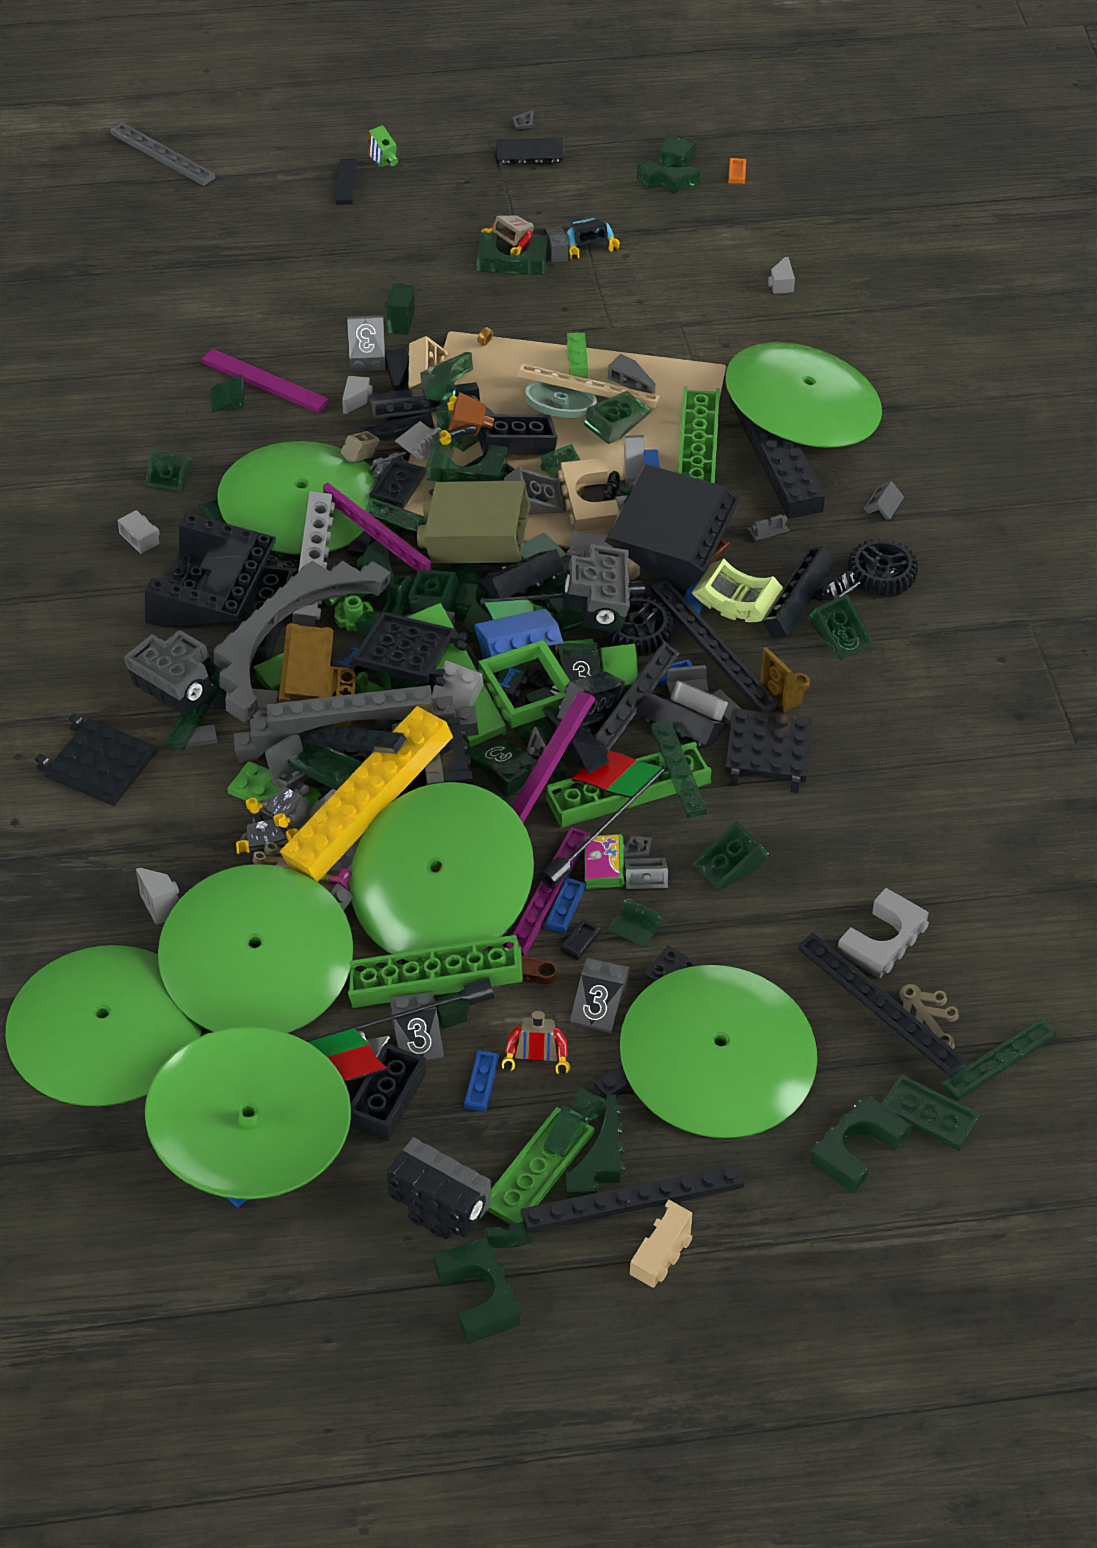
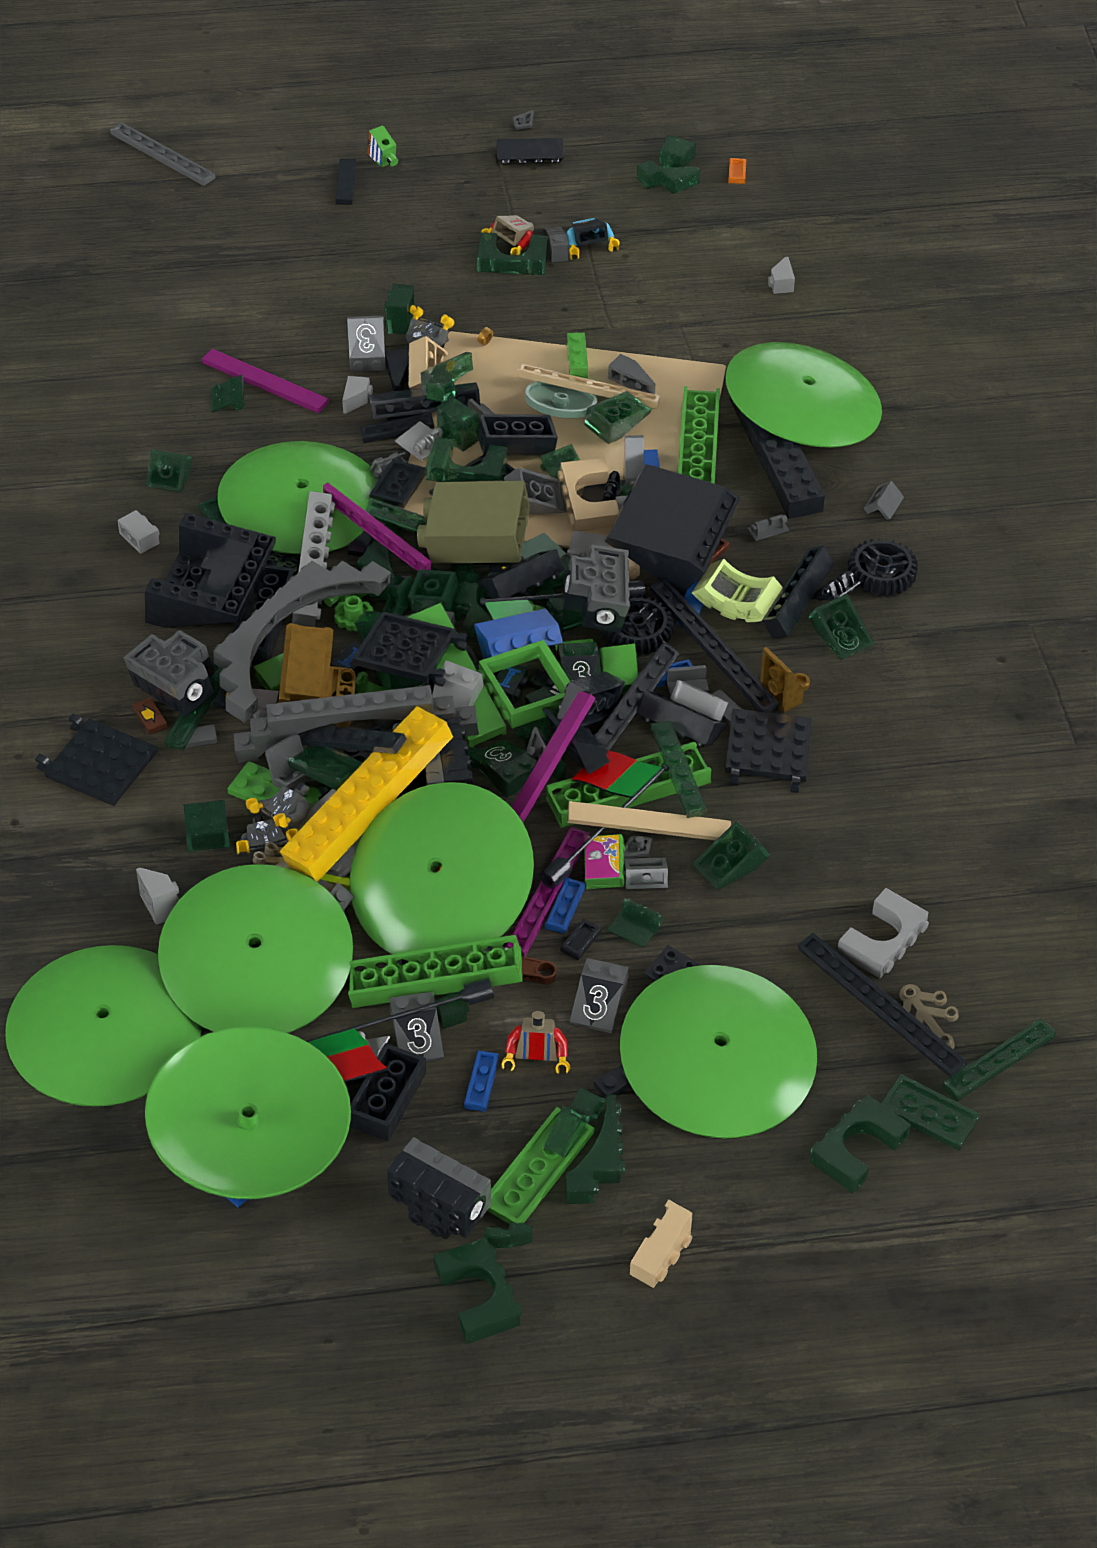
(149, 716): none -> copper tile
(206, 825): none -> clear green brick
(341, 878): magenta piece -> none
(359, 446): dark tan brick -> none
(422, 328): none -> torso
(466, 418): dark orange torso -> none
(631, 1198): black plate -> none
(646, 821): none -> tan tile

